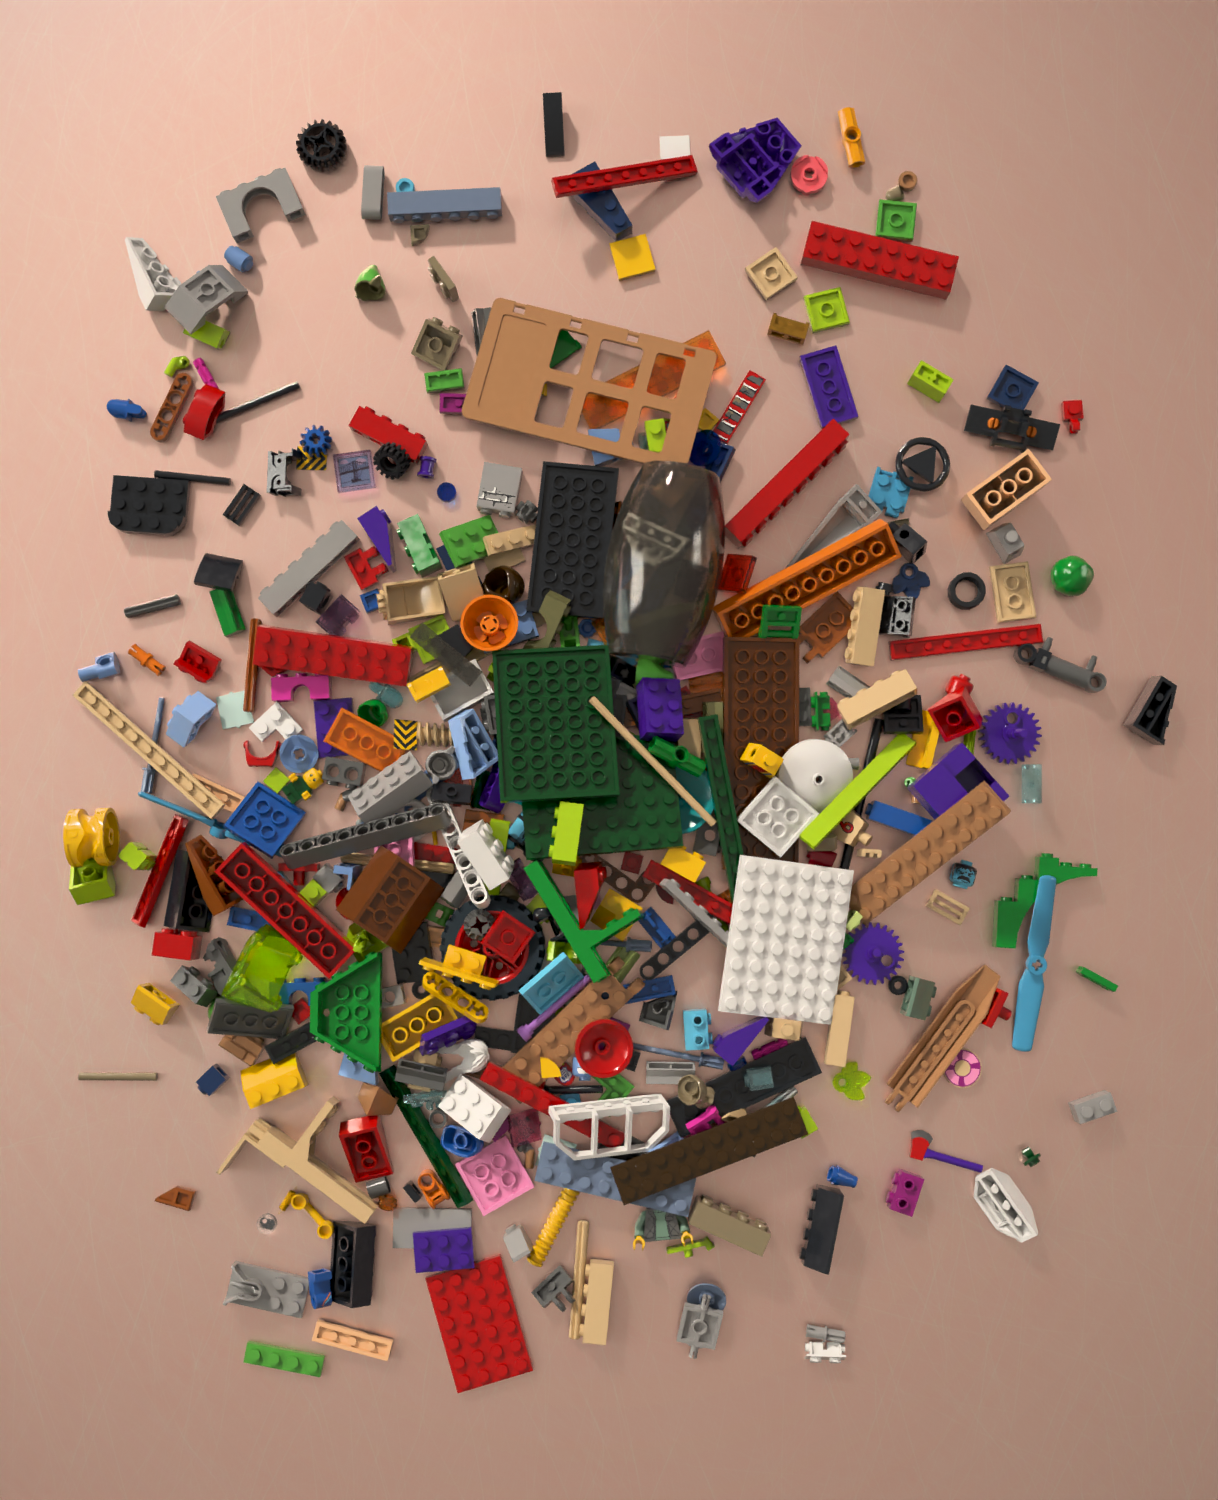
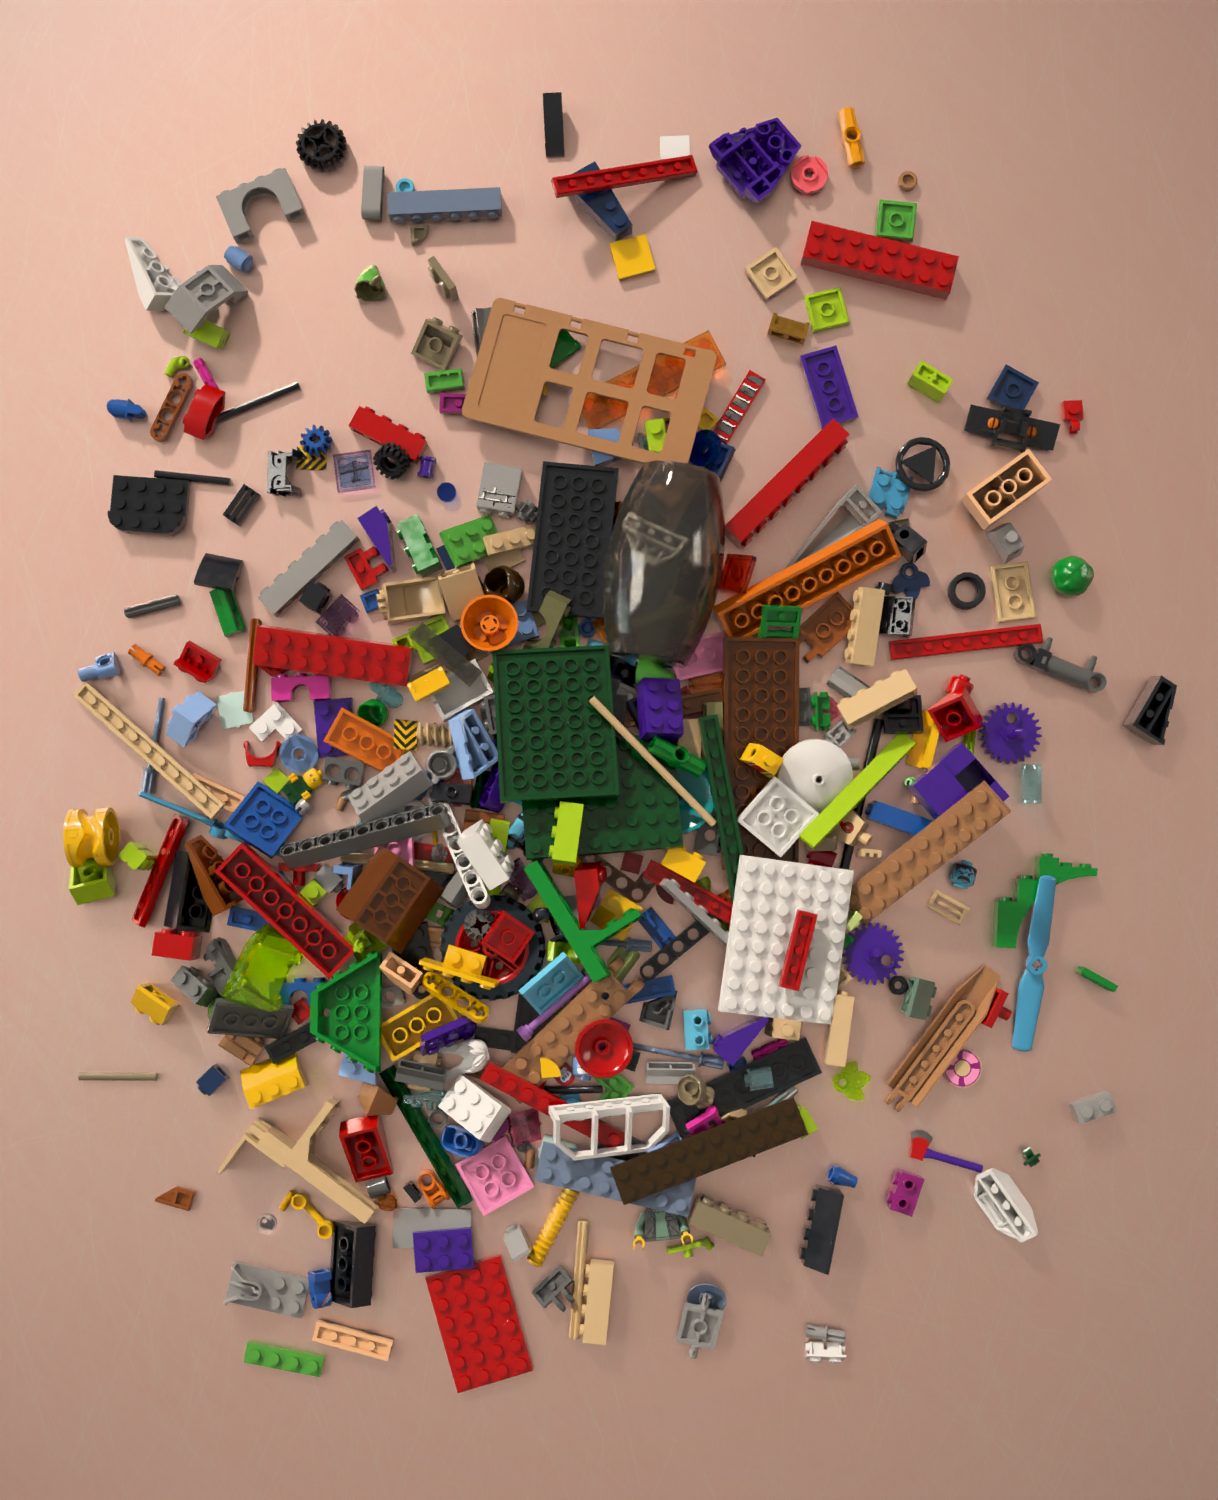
(303, 806): none -> light grey hinge
(401, 973): none -> light nougat slope
(439, 853): none -> clear light blue plate
(798, 950): none -> red plate
(895, 194): dark tan piece -> none

